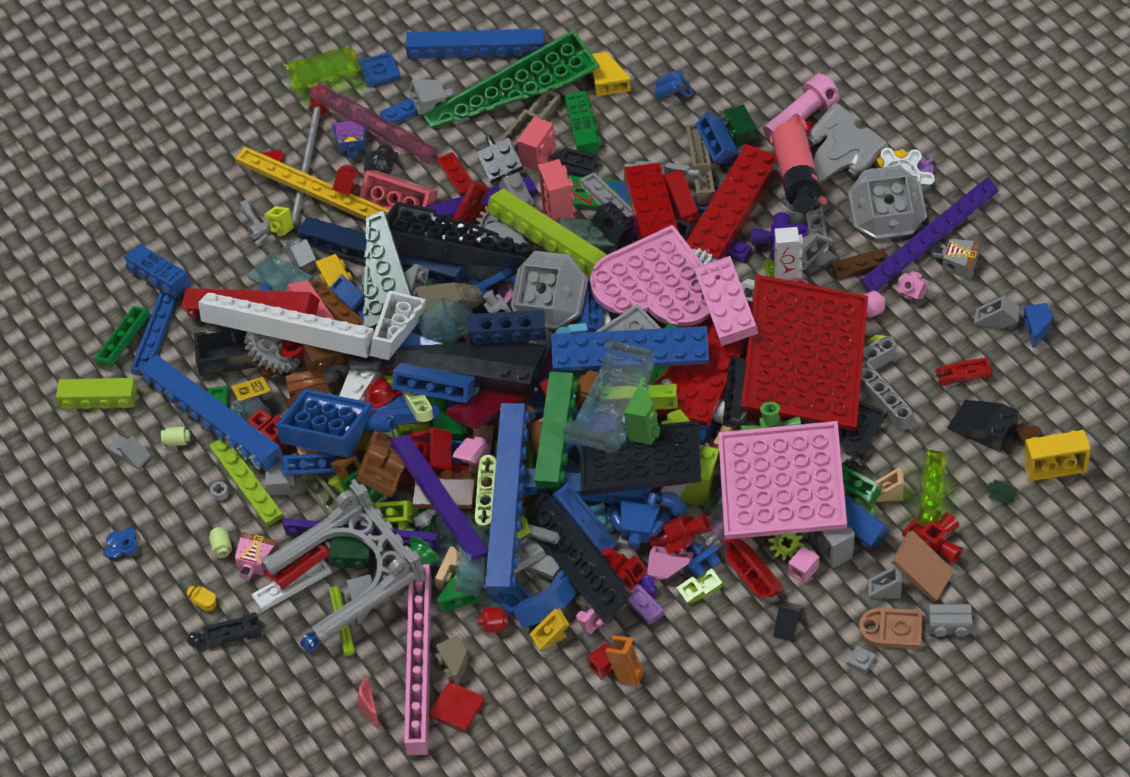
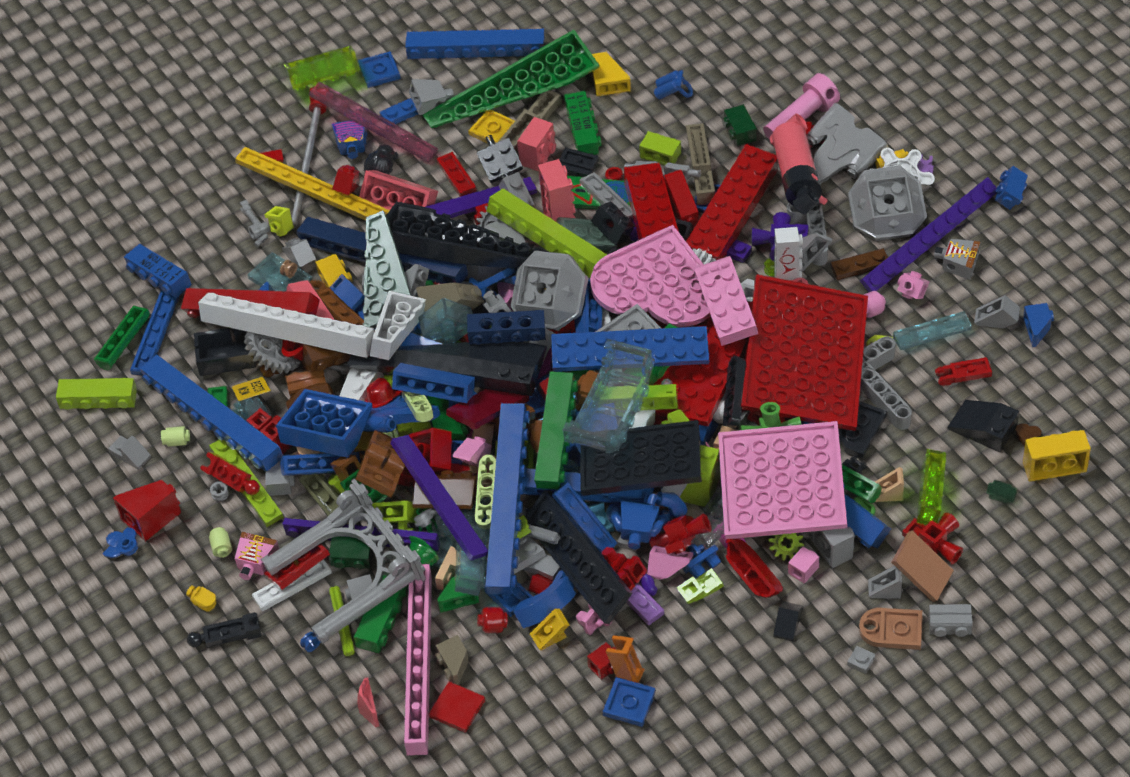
(148, 508): none -> red slope
(230, 474): none -> red plate
(288, 269): none -> medium nougat bush
(378, 621): none -> green brick
(471, 202): red hinge -> none
(490, 124): none -> yellow tile
(539, 583): none -> red slope
(574, 328): medium azure slope -> none
(614, 173): none -> red tile
(629, 701): none -> blue plate
(641, 418): bright green slope -> none
(660, 148): none -> lime brick
(717, 139): blue brick -> none
(932, 330): none -> clear light blue plate
(1011, 187): none -> blue brick

